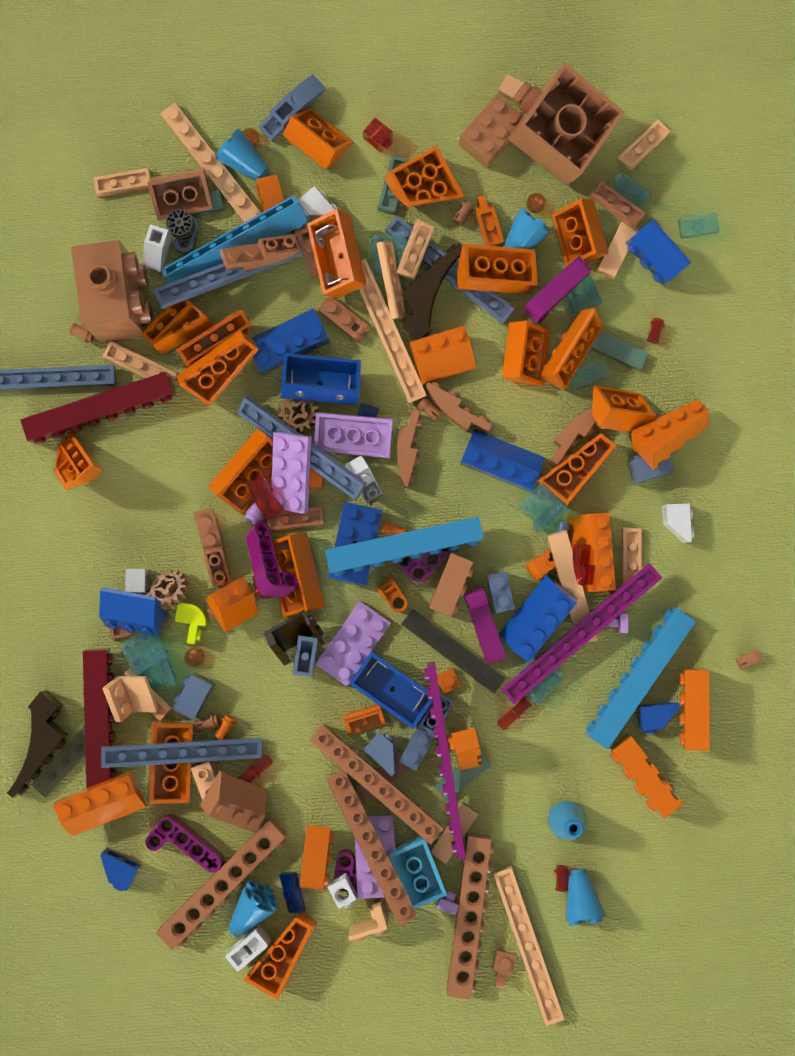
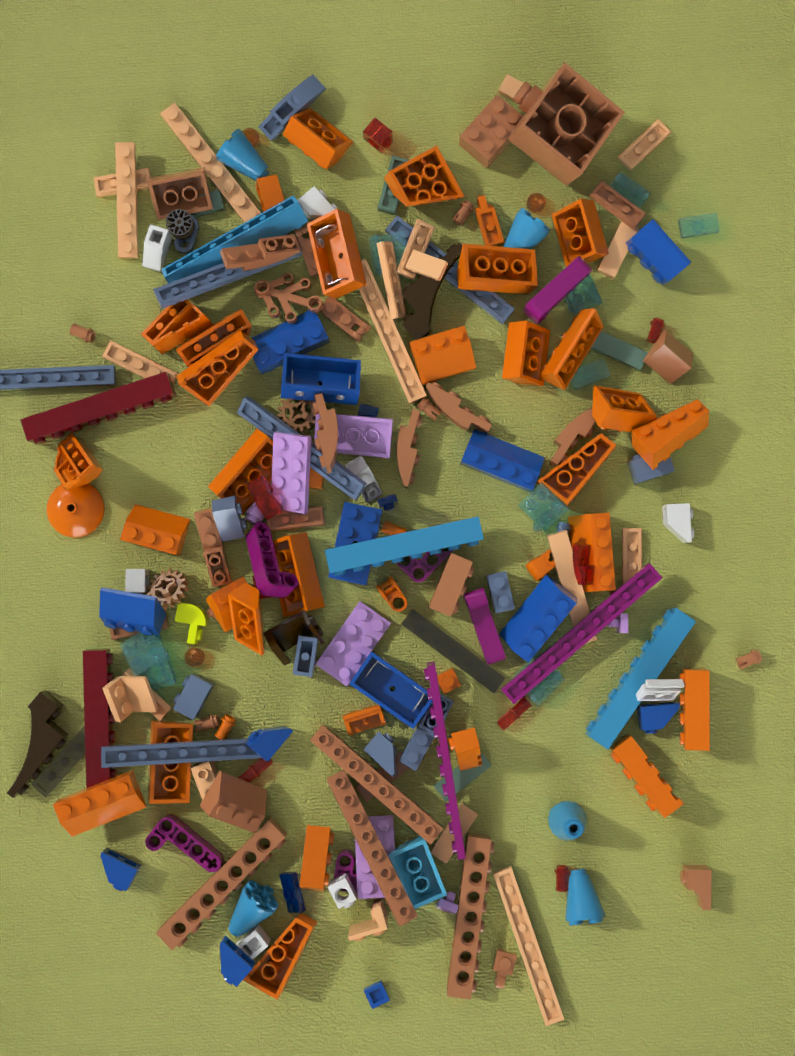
(84, 518): none -> orange dish
(110, 291): nougat brick -> none
(126, 199): none -> light nougat plate
(155, 529): none -> orange slope
(228, 518): none -> sand blue brick
(234, 962): none -> blue slope
(247, 617): none -> orange slope
(268, 741): none -> blue slope
(286, 295): none -> nougat plant
(328, 433): none -> nougat slope
(376, 994): none -> blue plate
(388, 502): none -> clear blue plate
(426, 265): none -> light nougat tile
(660, 690): none -> white plate
(669, 358): none -> nougat slope
(699, 880): none -> nougat arch

